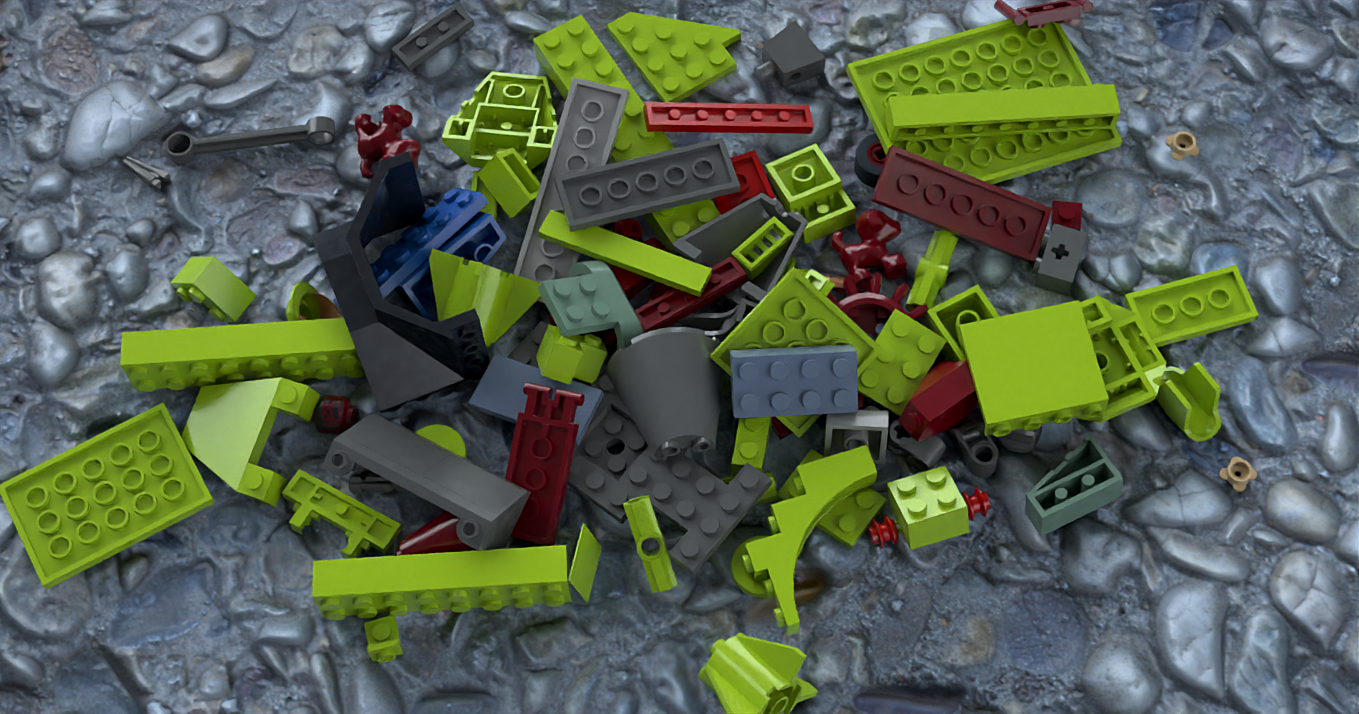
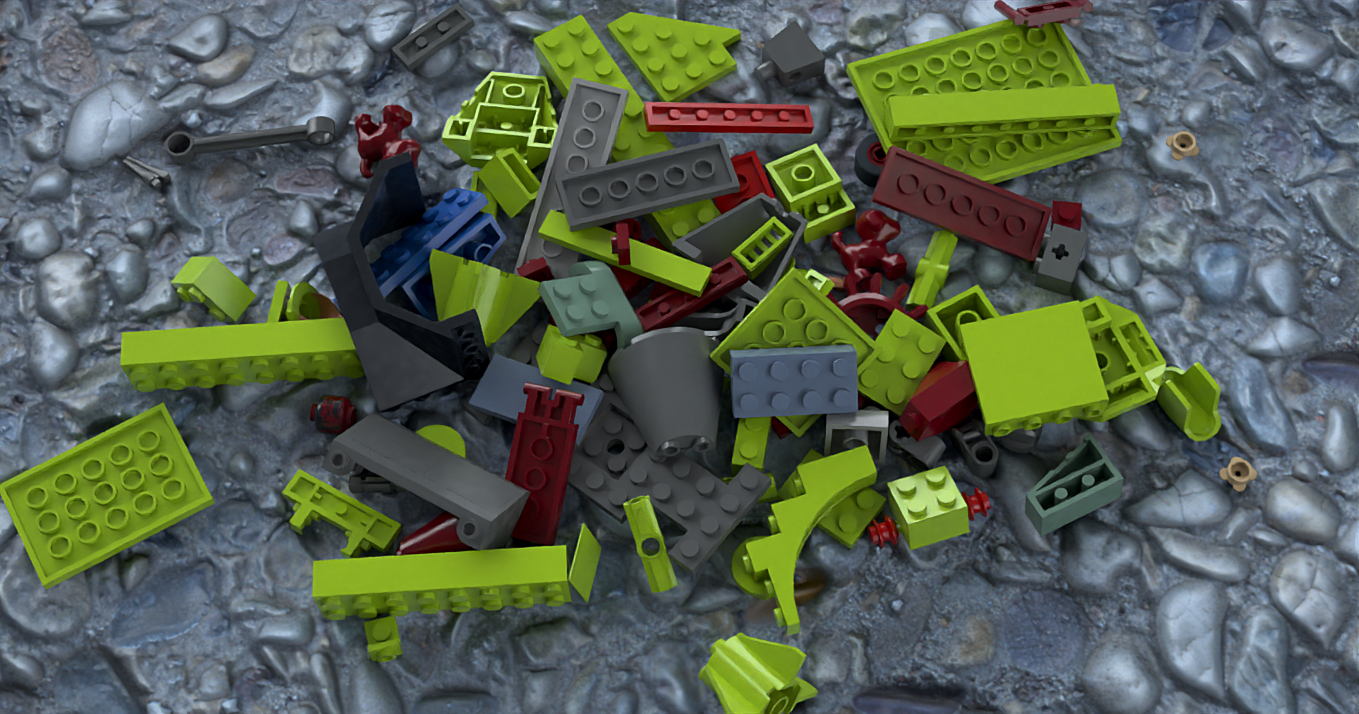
(233, 425): lime wedge -> none
(279, 302): none -> lime tile
(536, 270): none -> dark red plate
(620, 244): none -> dark red plate
(1193, 306): lime plate -> none

